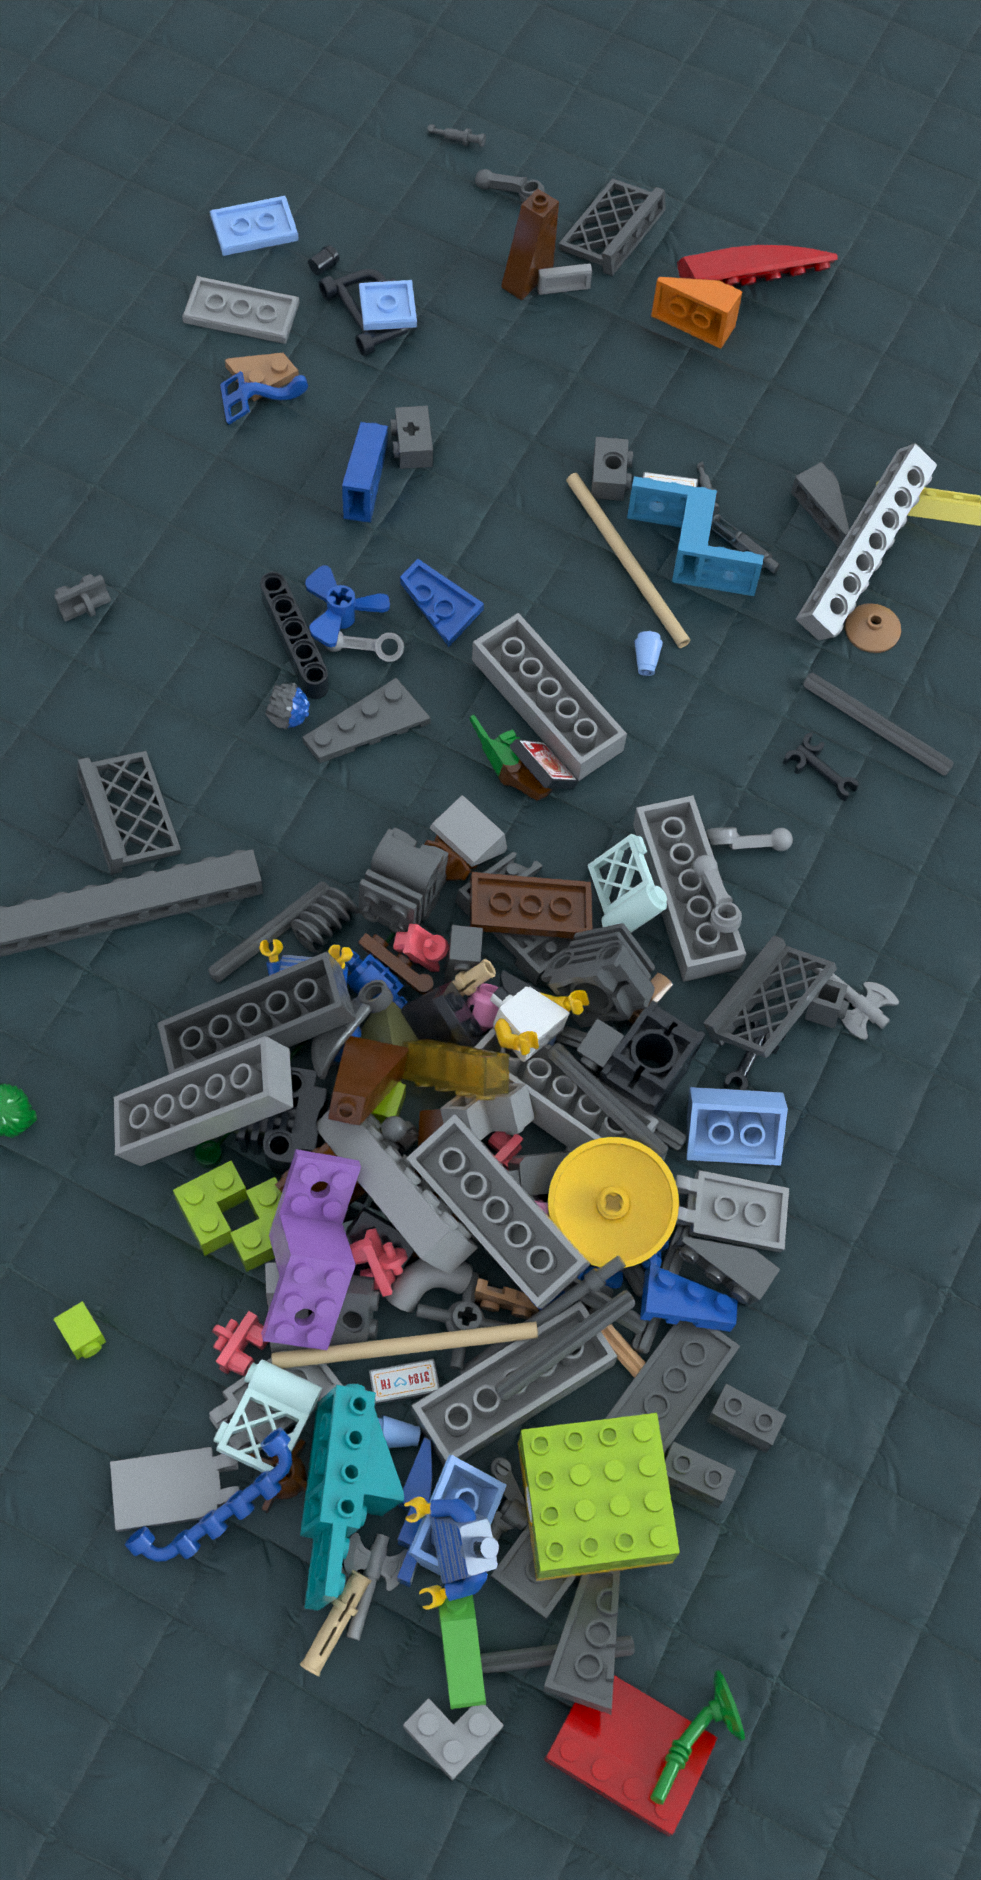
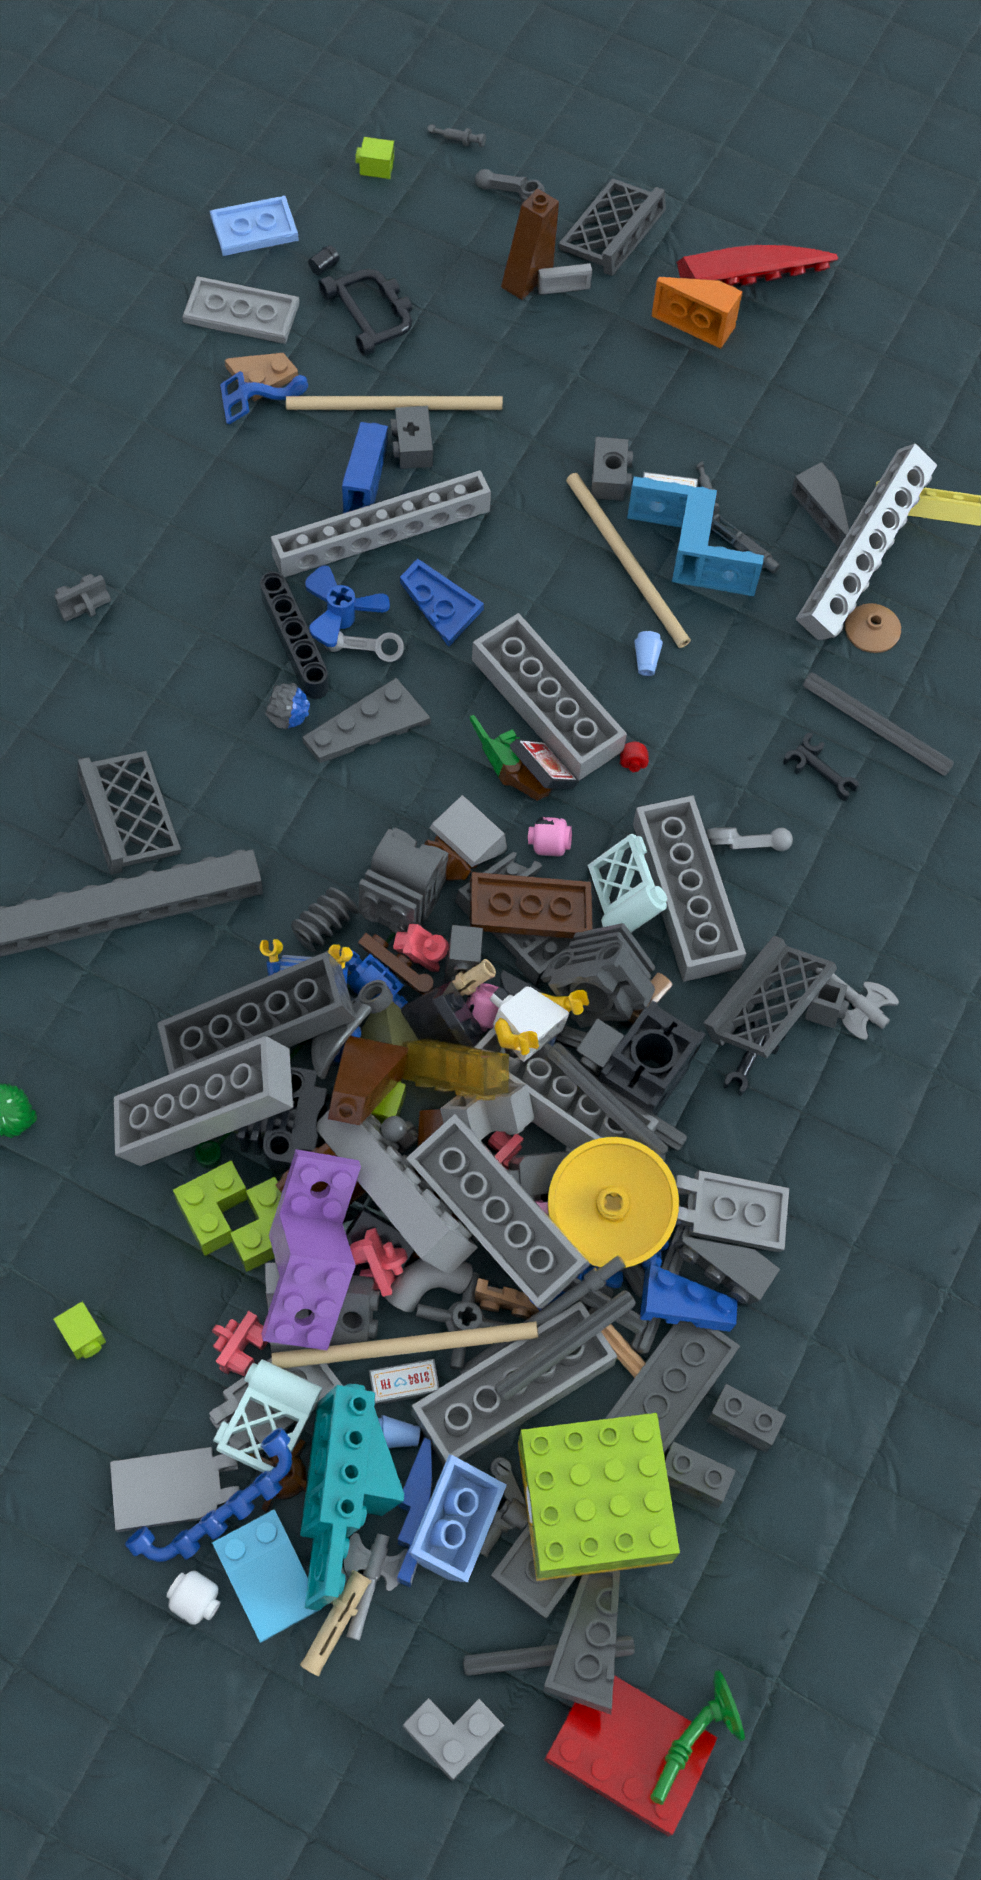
(193, 1597): none -> white head
(265, 1575): none -> medium azure slope
(268, 932): dark grey axle -> none
(376, 157): none -> lime brick
(381, 523): none -> light grey brick
(387, 305): light blue tile -> none
(393, 402): none -> tan piece
(461, 1544): torso -> none
(461, 1653): bright green slope -> none
(550, 836): none -> bright pink head
(634, 756): none -> red piece
(706, 868): light grey piece -> none
(735, 1126): light blue slope -> none

